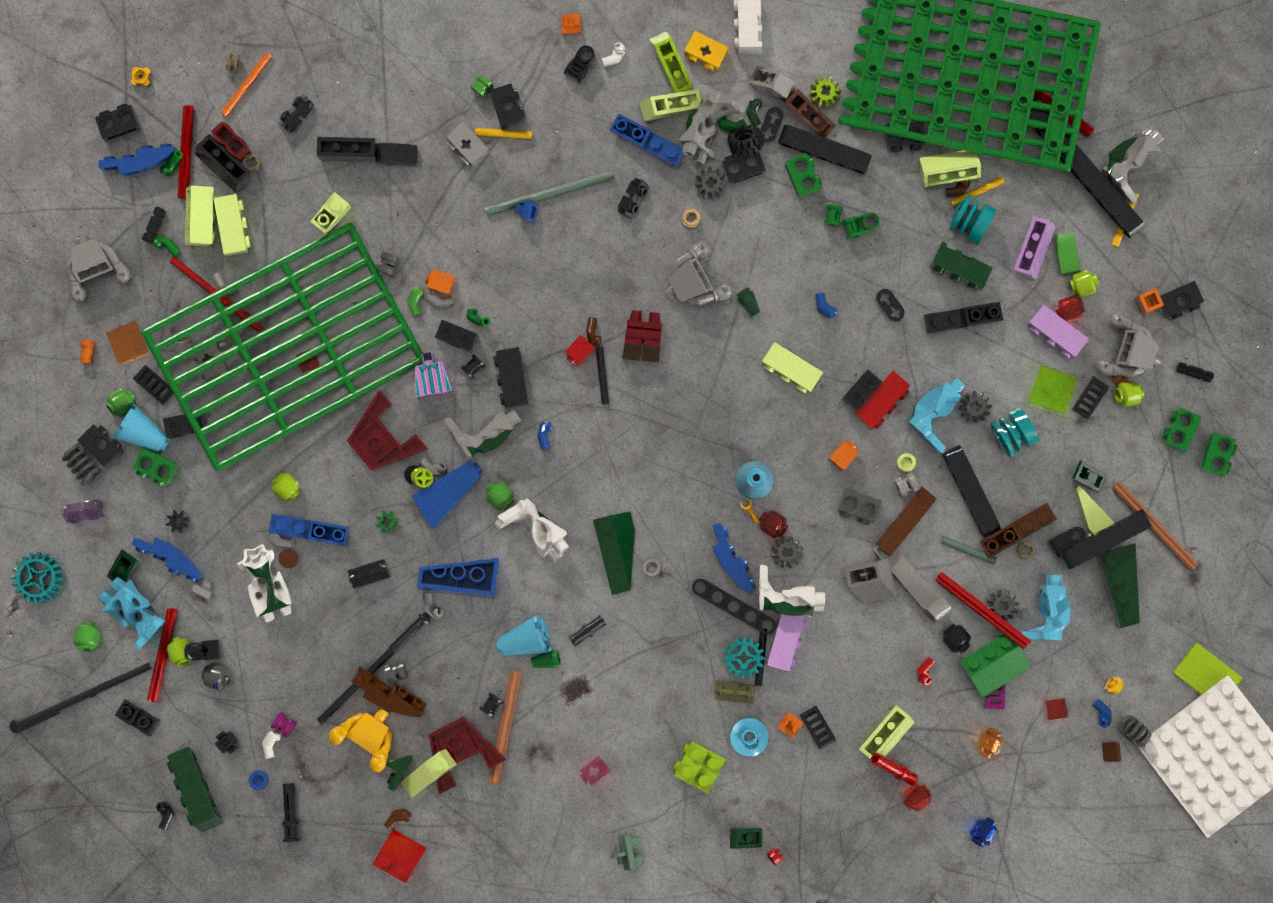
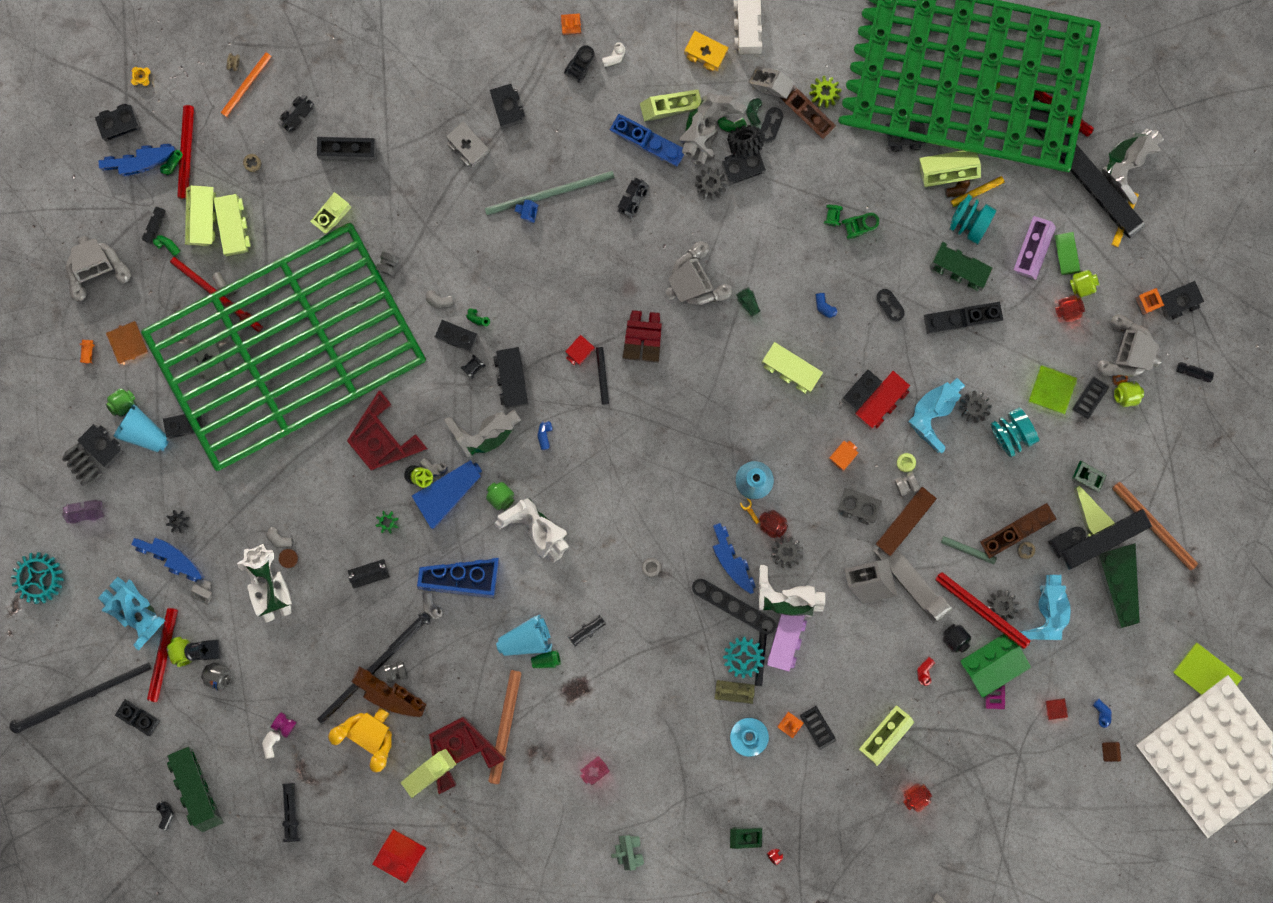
(86, 637): bright green head -> none
(123, 566): dark green slope -> none
(137, 378): black slope -> none
(157, 463): green brick -> none
(222, 163): black brick -> none
(226, 742): black gear -> none
(234, 144): dark red brick -> none
(258, 780): blue tile -> none
(285, 486): lime head -> none
(308, 529): blue slope -> none
(309, 364): clear red tile -> none
(396, 153): black slope -> none
(397, 815): reddish brown arm -> none
(400, 766): dark green slope -> none
(413, 299): bright green arm -> none
(431, 378): torso -> none
(440, 282): orange brick -> none
(481, 86): bright green wheel -> none
(491, 705): black bush -> none
(503, 133): yellow bar -> none
(590, 331): reddish brown arm -> none
(616, 544): dark green wedge -> none
(671, 62): lime slope -> none
(693, 212): tan plate -> none
(698, 766): lime plate -> none
(797, 177): green brick -> none
(824, 149): black beam -> none
(899, 772): red pin -> none
(971, 491): black beam -> none
(983, 832): clear blue head -> none
(990, 742): clear orange head -> none
(1057, 332): lavender brick -> none
(1114, 685): yellow plate -> none
(1134, 731): dark grey gear -> none
(1185, 432): green brick -> none
(1213, 452): green brick -> none

